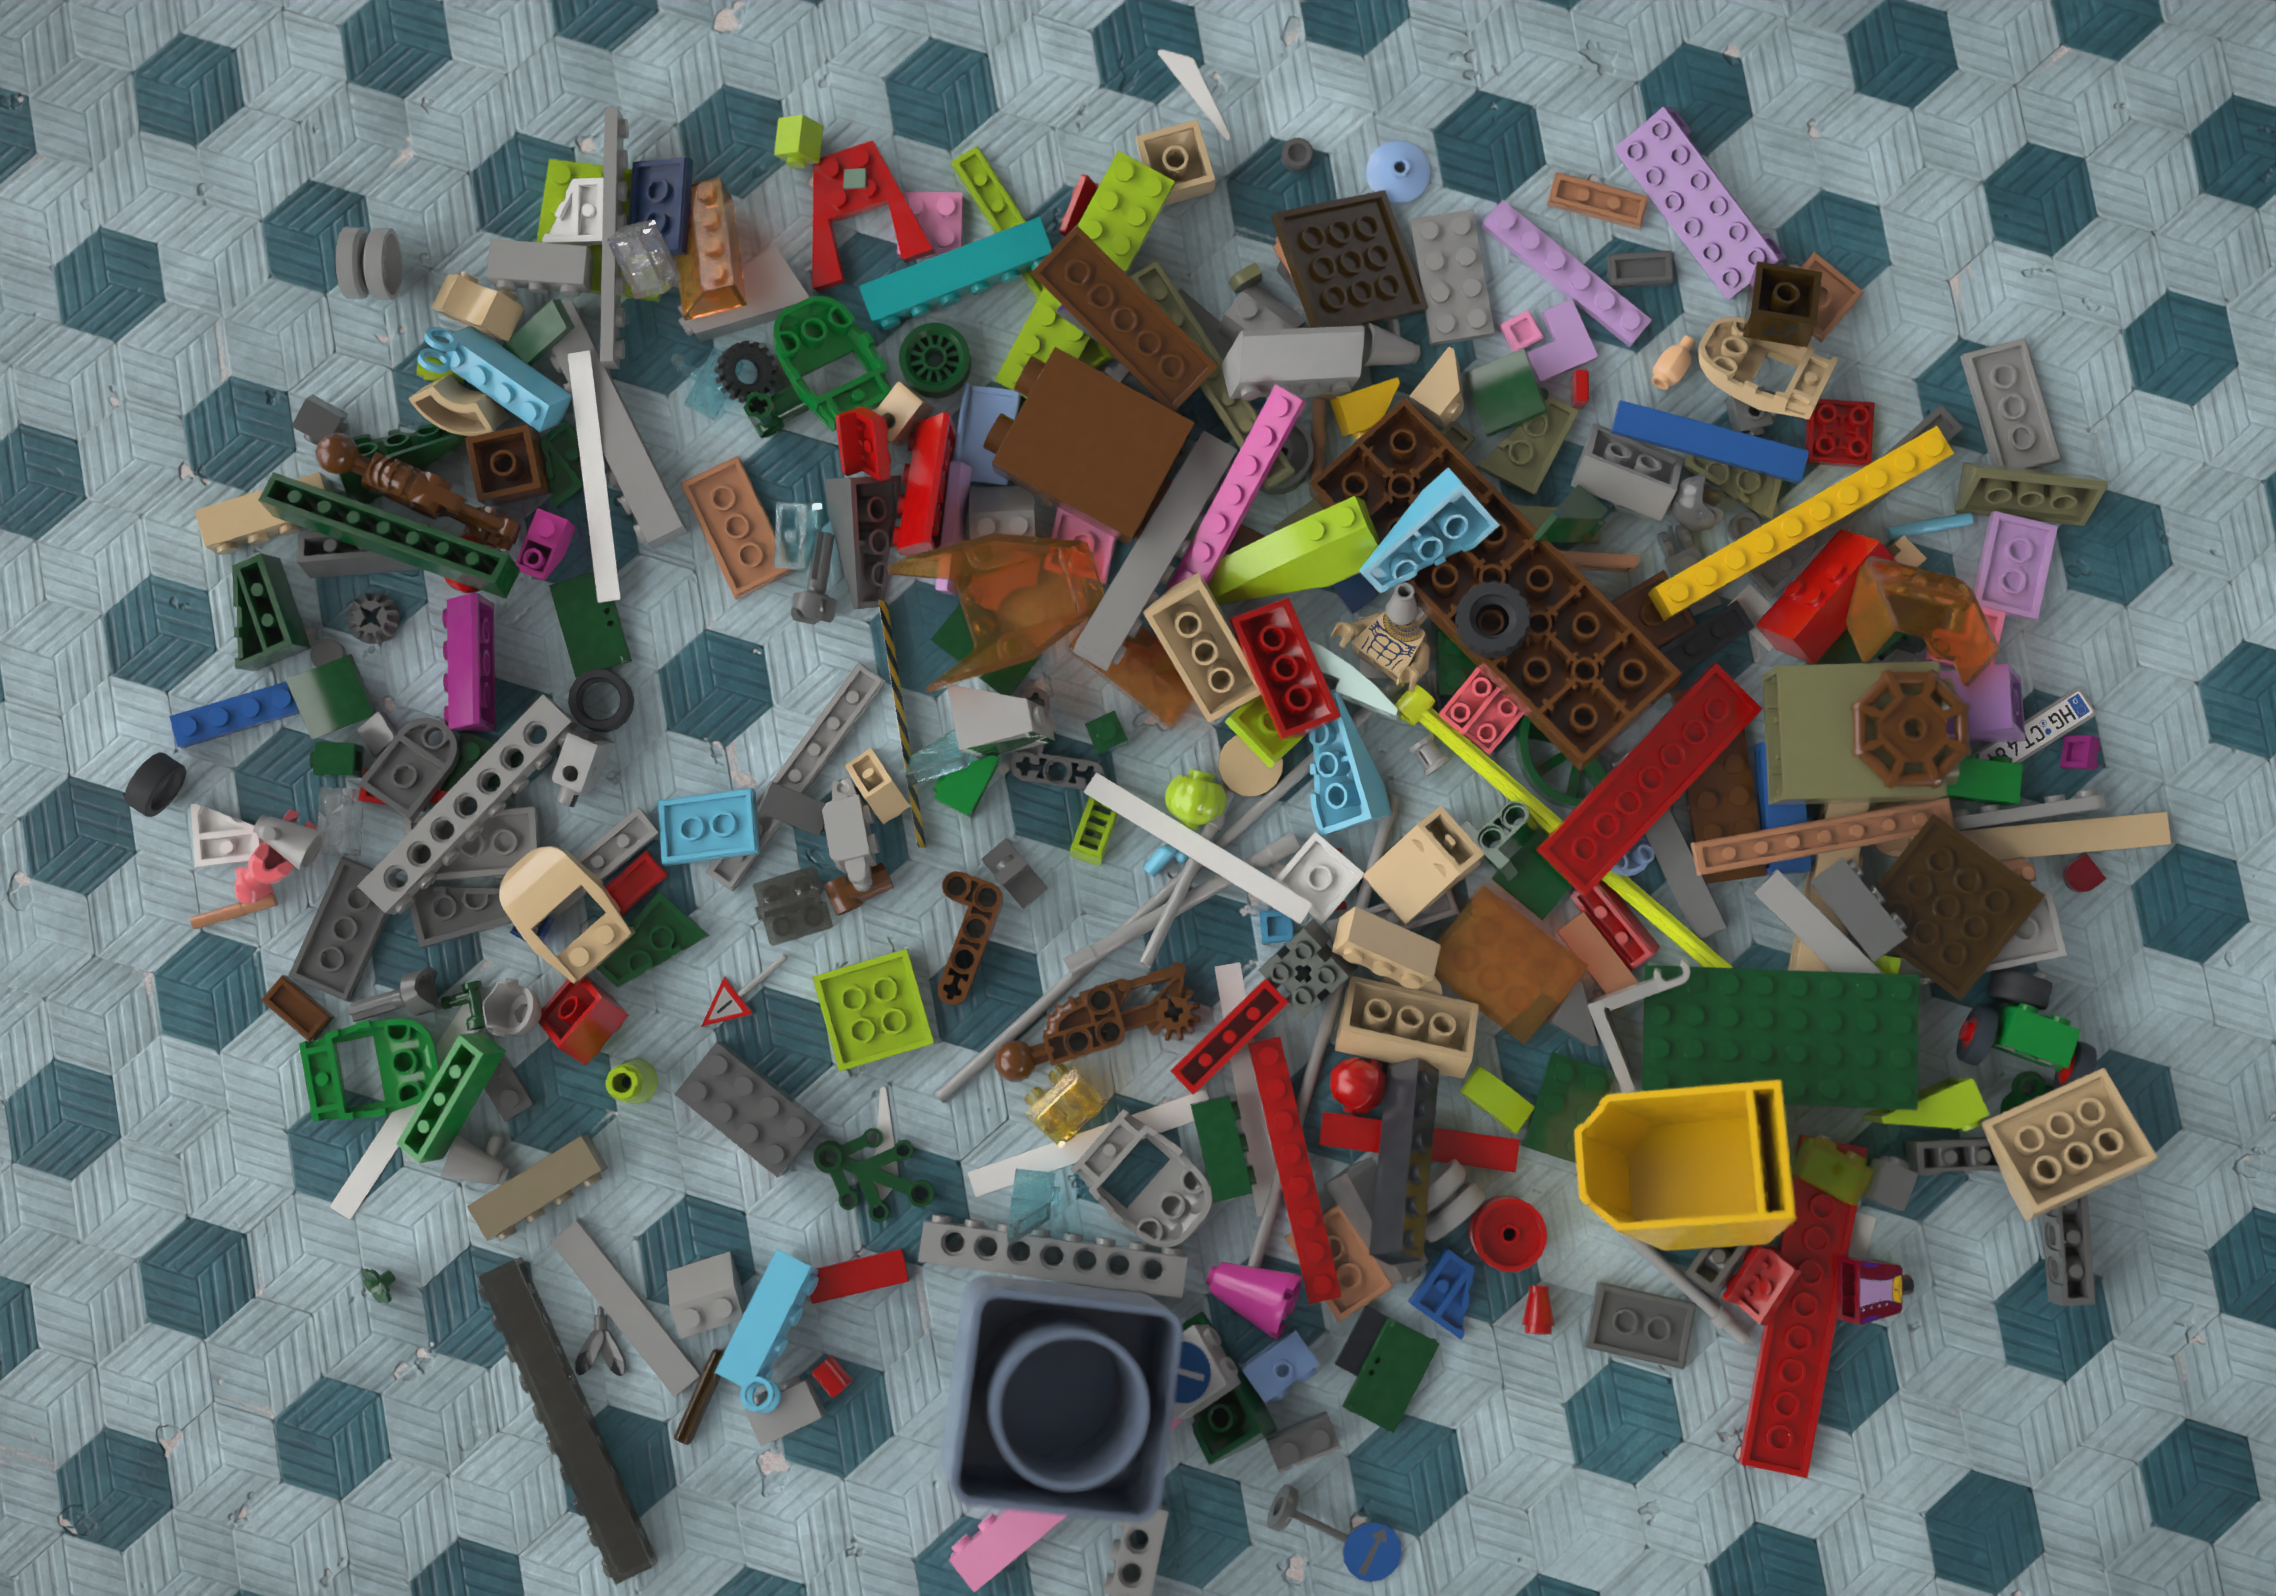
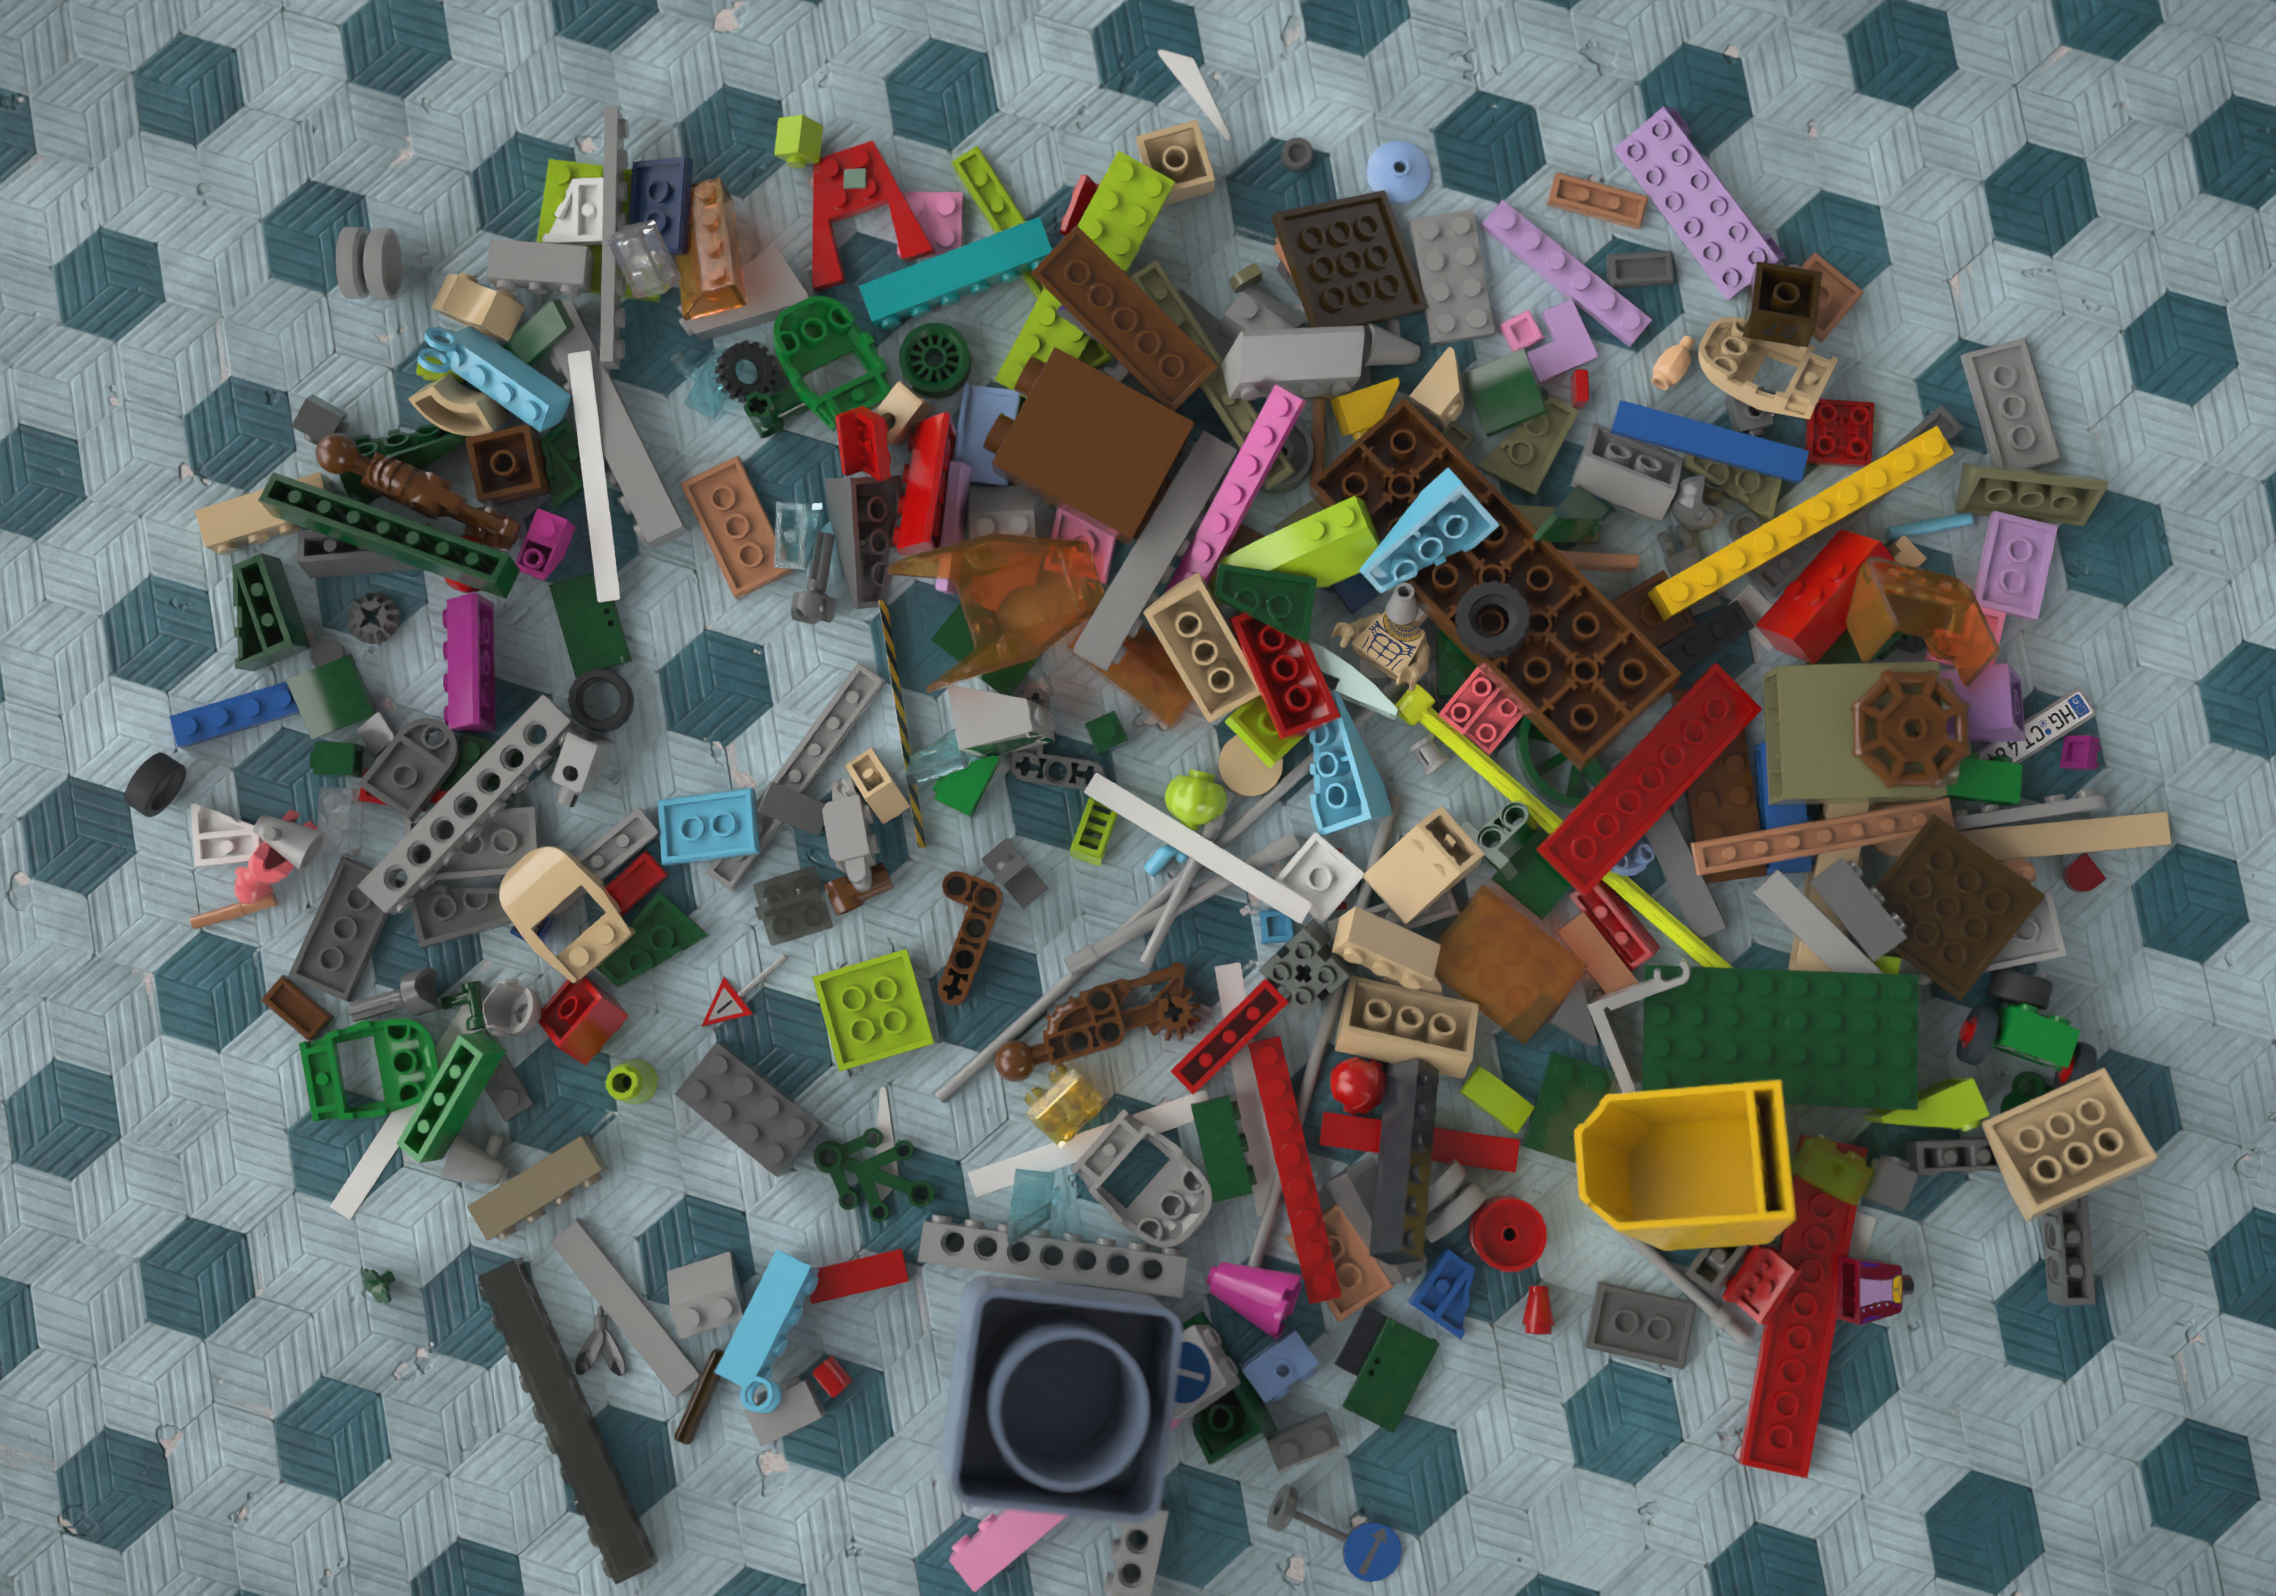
(1269, 596): none -> dark green wing

